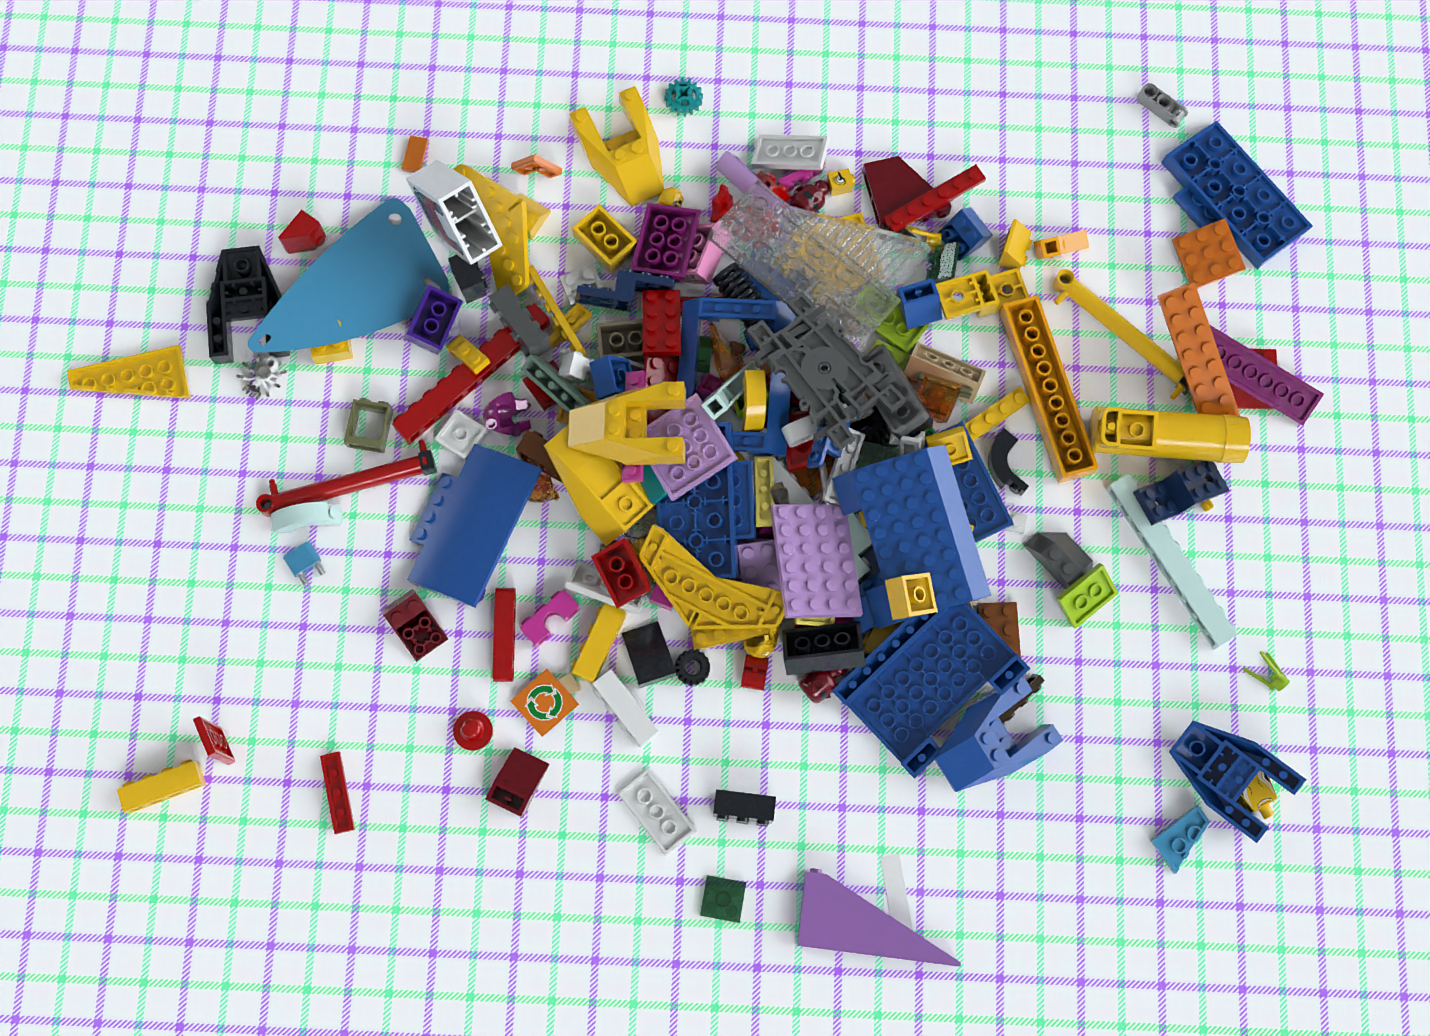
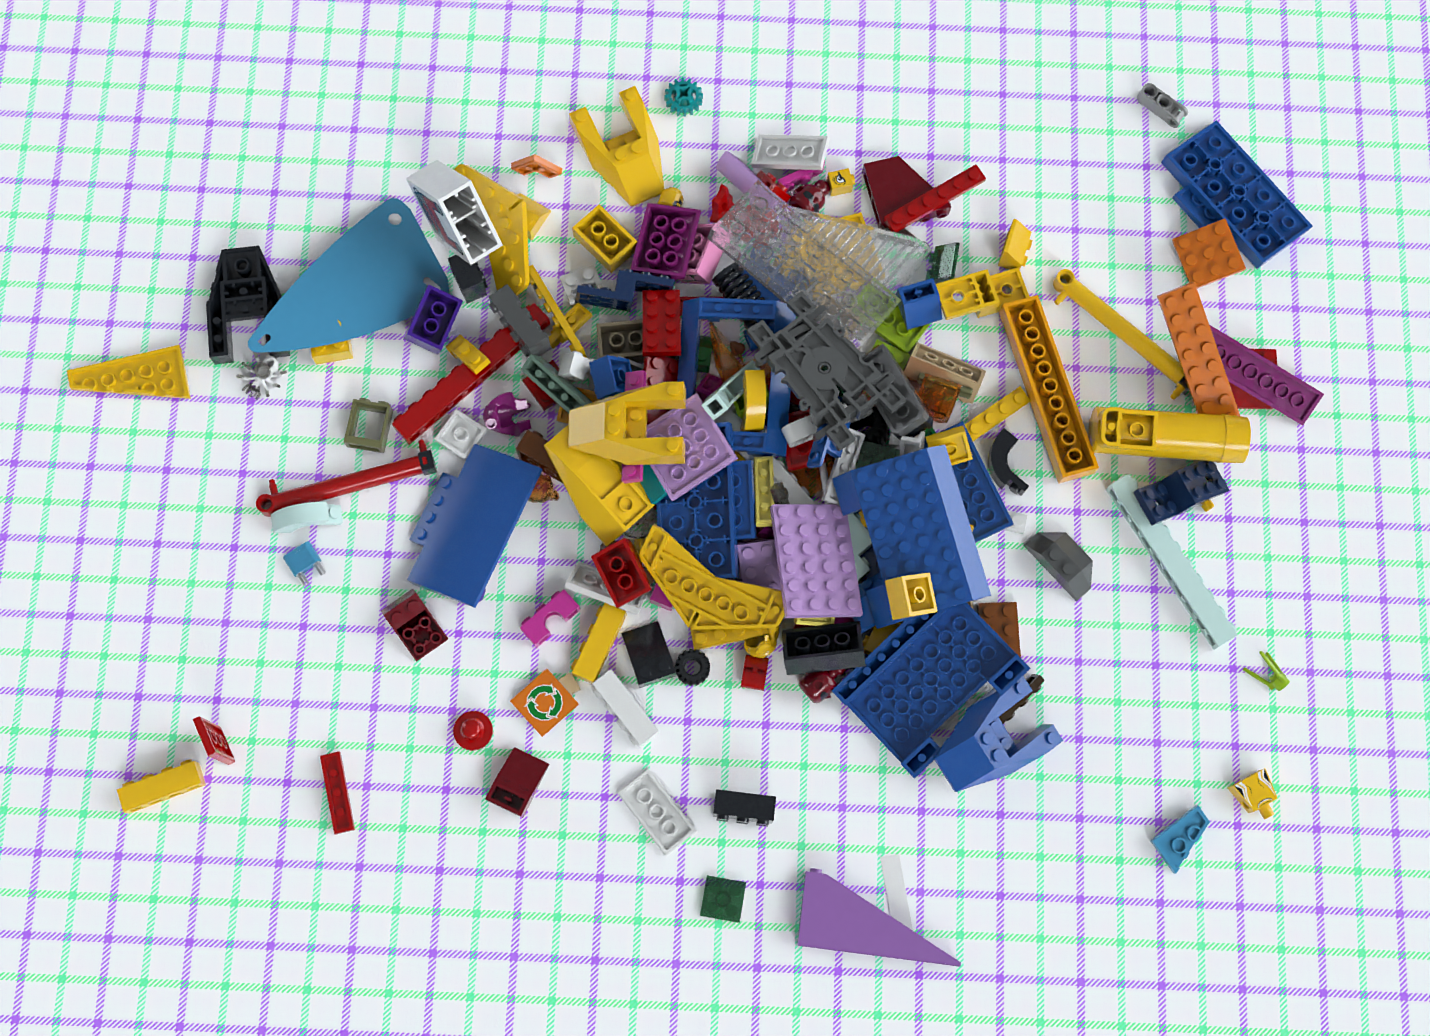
(302, 234): red slope -> none
(415, 154): orange tile -> none
(504, 635): red beam -> none
(931, 238): yellow plant -> none
(967, 230): blue slope -> none
(1061, 244): light orange slope -> none
(1087, 595): lime plate -> none
(1223, 767): blue wedge -> none

